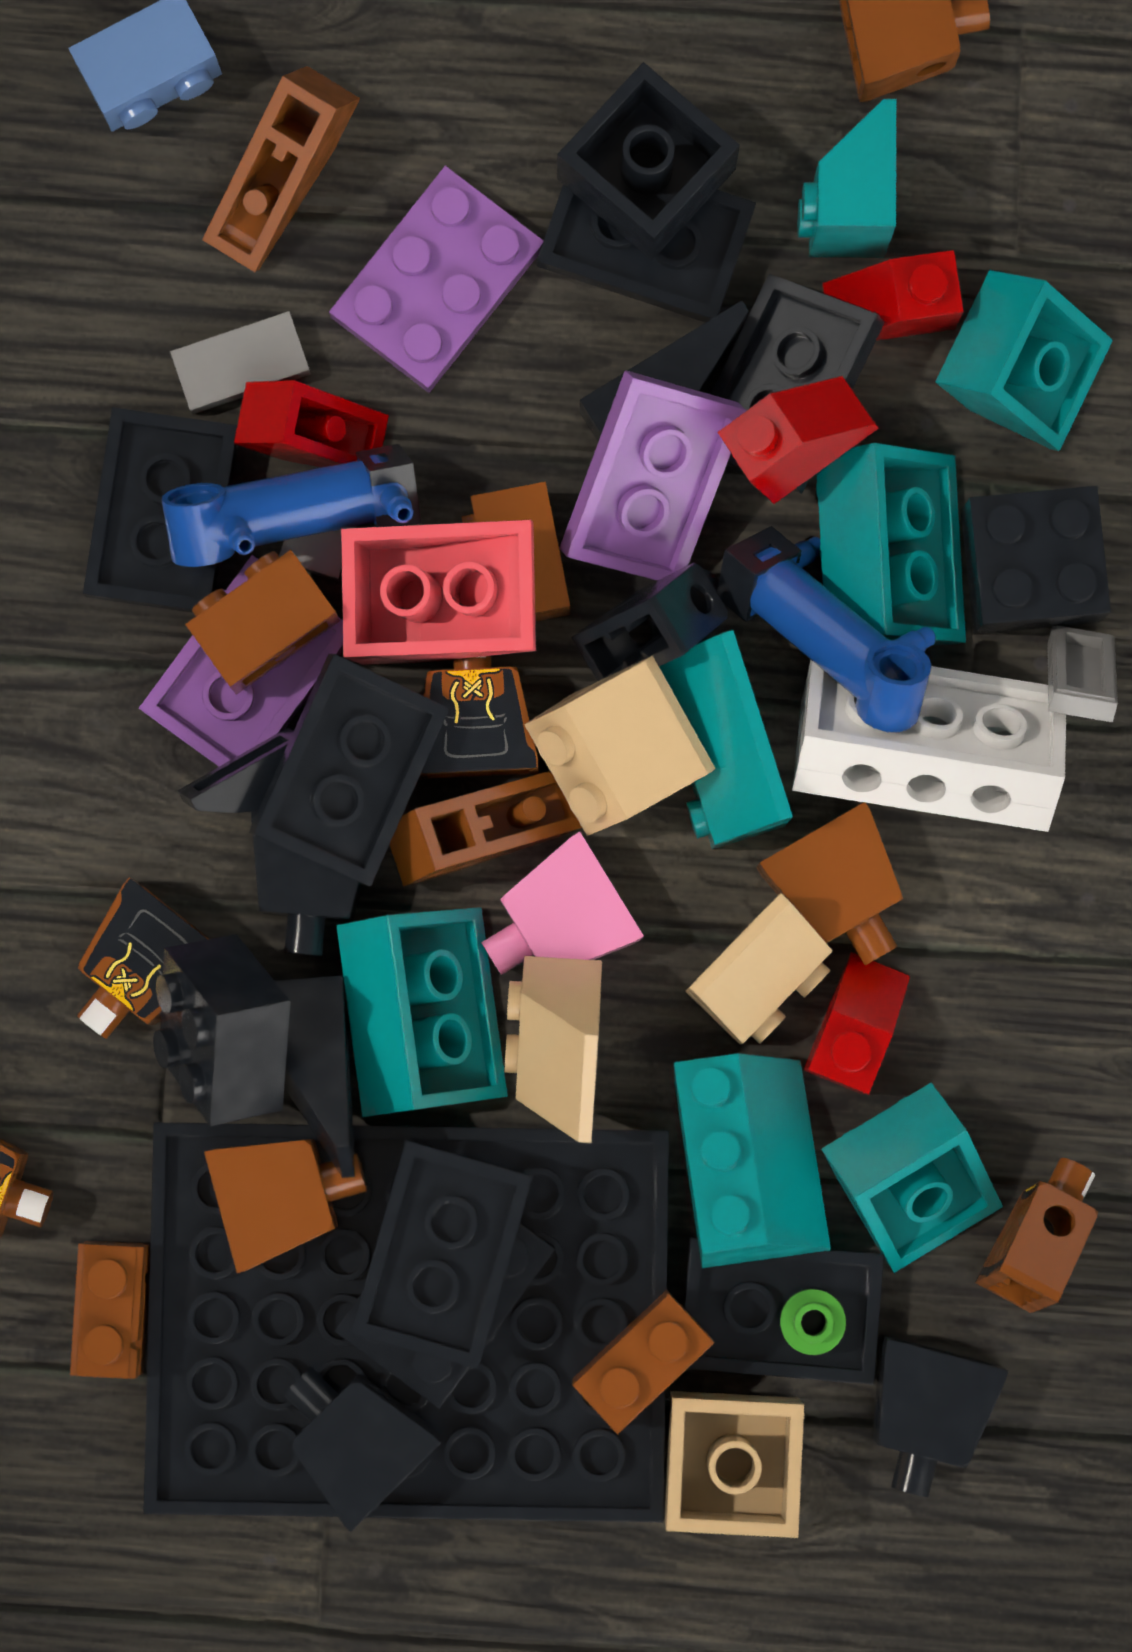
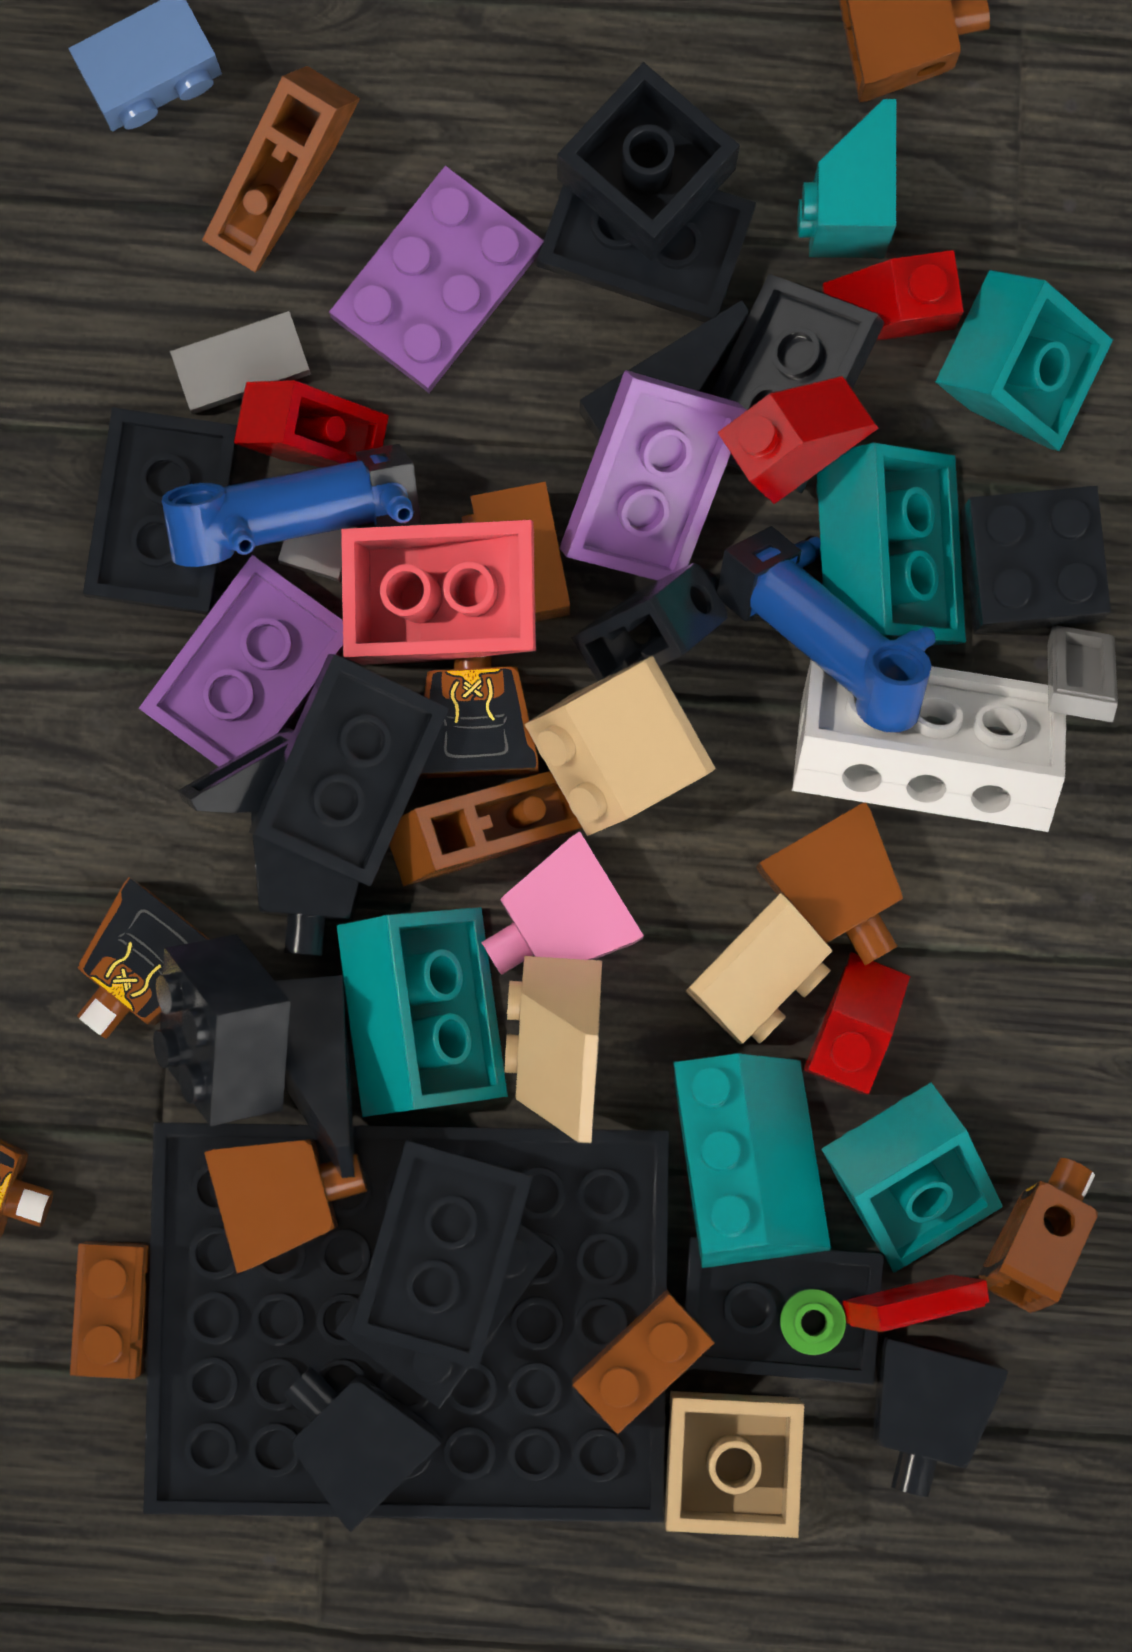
(261, 619): dark orange brick -> none
(745, 789): teal slope -> none
(916, 1302): none -> red tile

